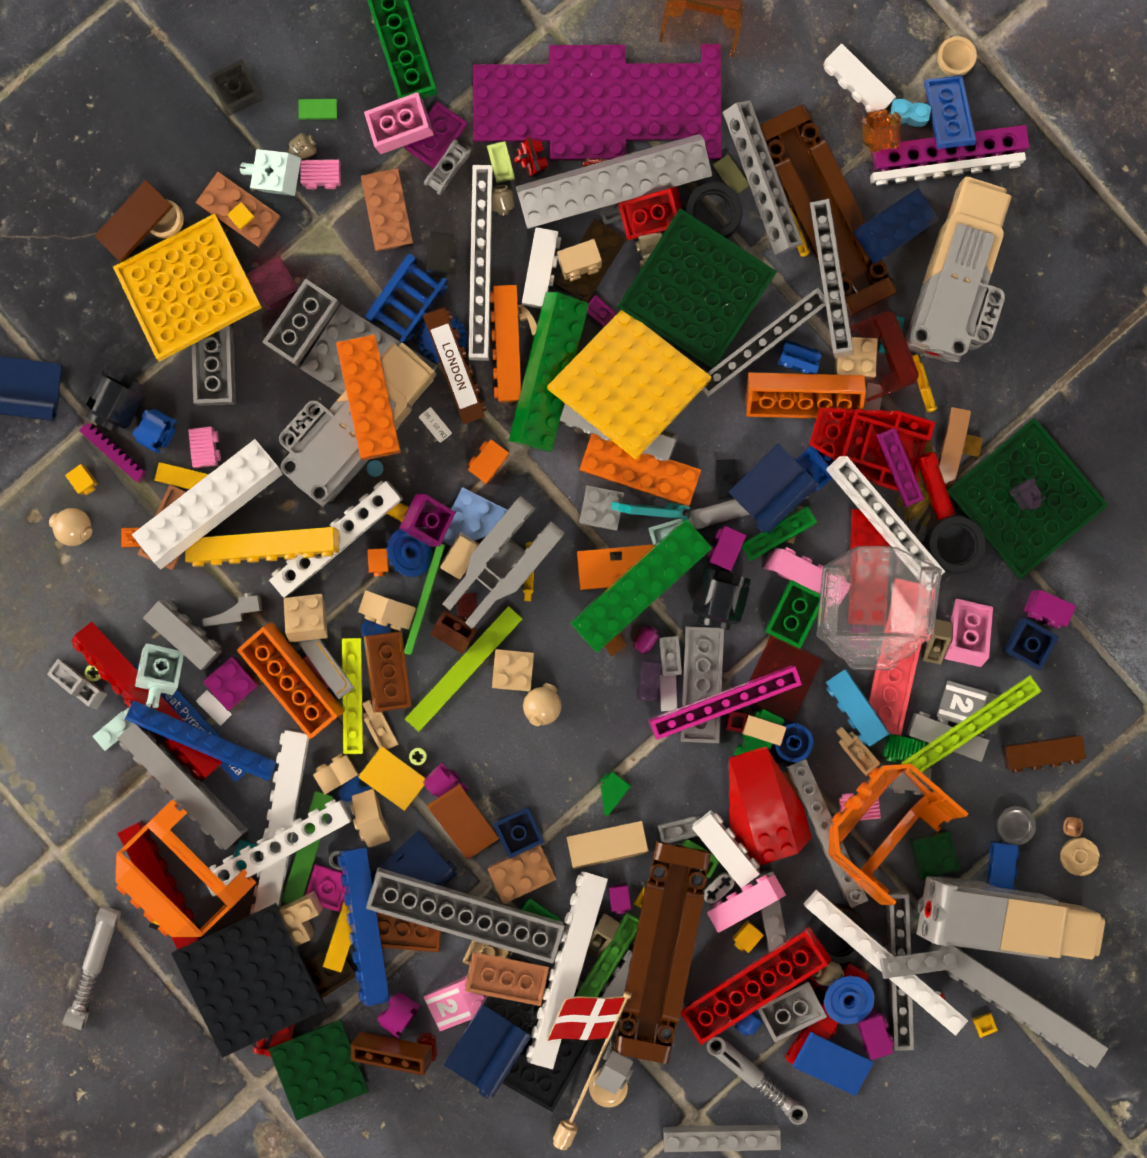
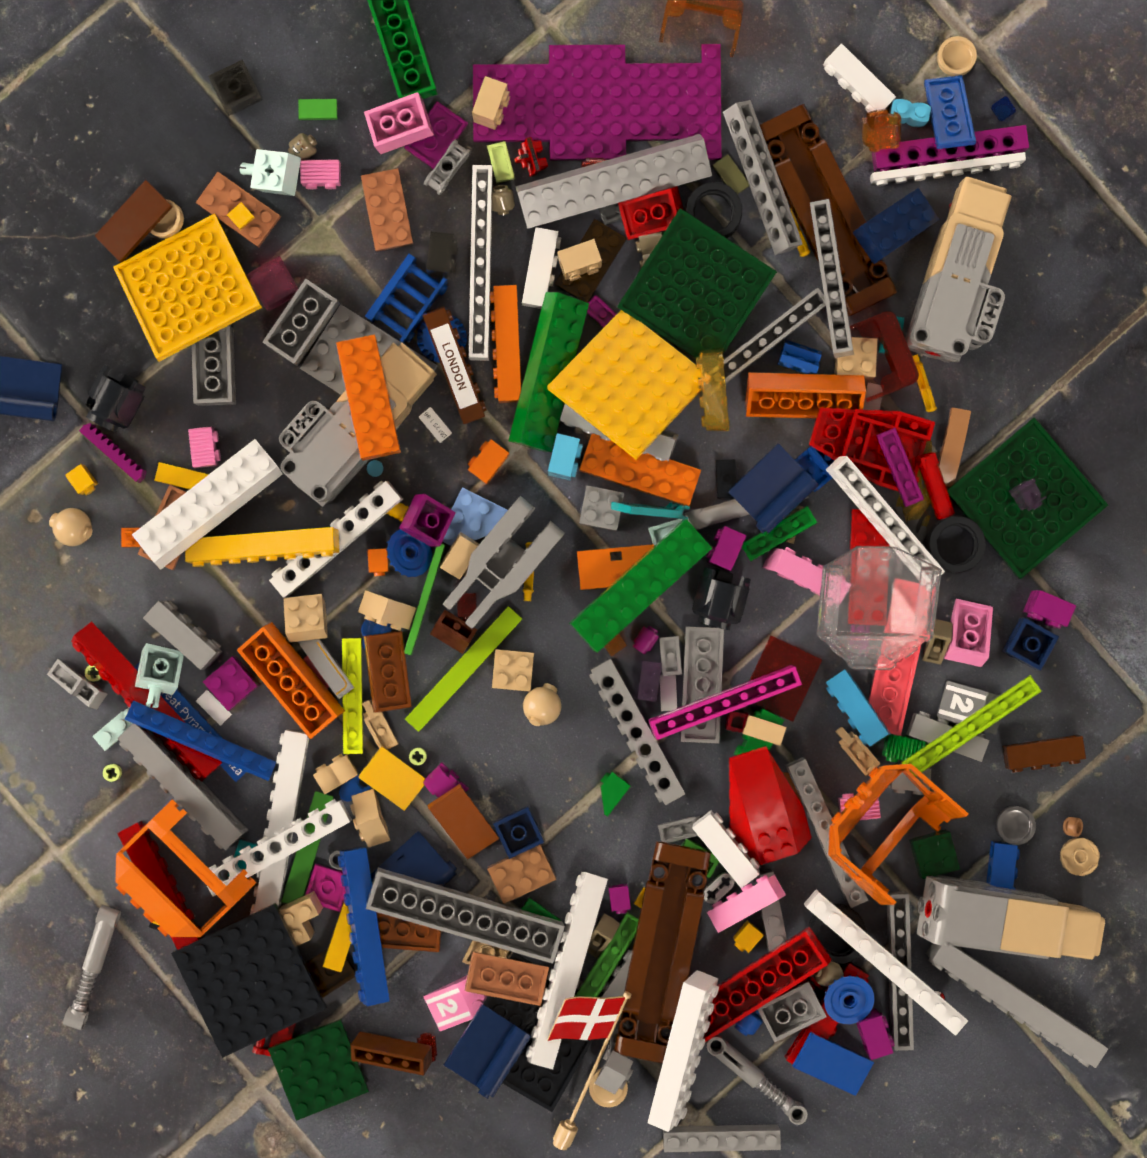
(106, 774): none -> yellowish green bush
(155, 430): blue brick -> none
(246, 604): light grey slope -> none
(399, 1015): magenta brick -> none
(490, 103): none -> tan brick
(524, 315): tan slope -> none
(564, 456): none -> medium azure brick
(607, 845): tan brick -> none
(674, 788): none -> light grey brick
(683, 1050): none -> white brick
(714, 390): none -> clear yellow windscreen
(793, 614): green brick -> none
(802, 746): blue brick -> none
(919, 963): light grey plate -> none
(972, 446): pearl gold tile -> none
(985, 1024): yellow tile -> none
(1003, 108): none -> clear blue piece

